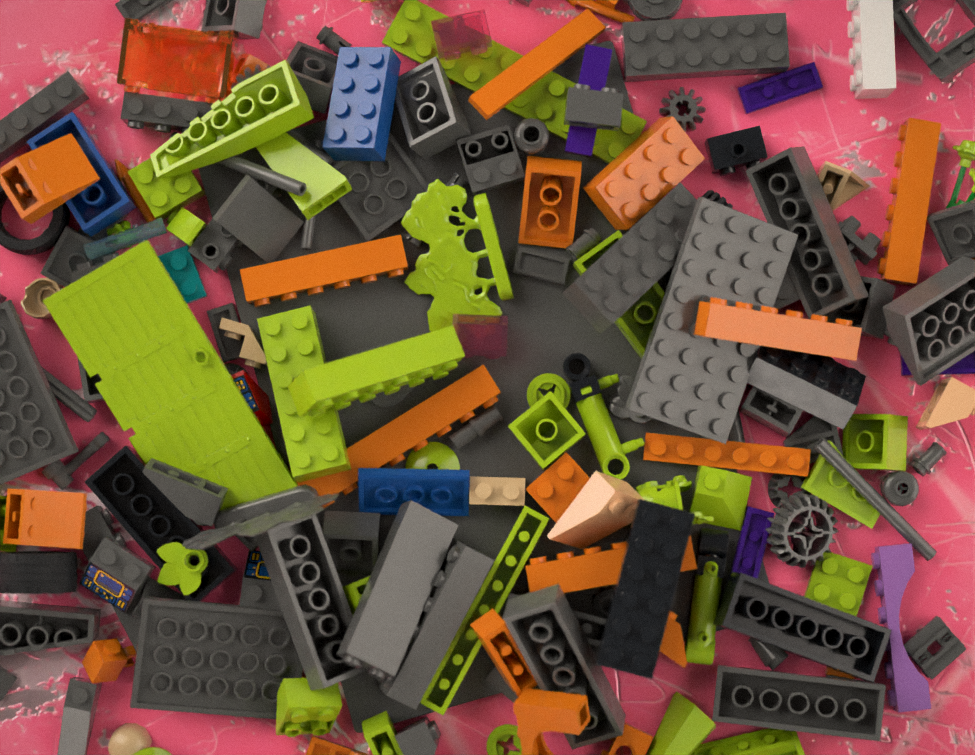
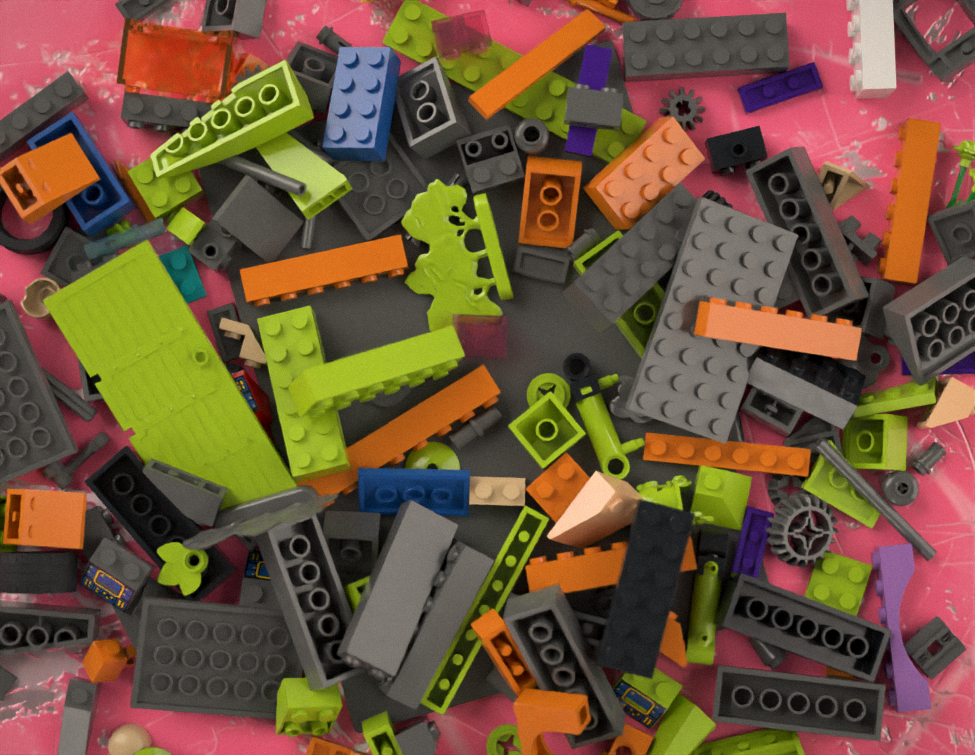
(645, 697): none -> slope
(864, 363): none -> dark grey plate
(898, 398): none -> lime wing

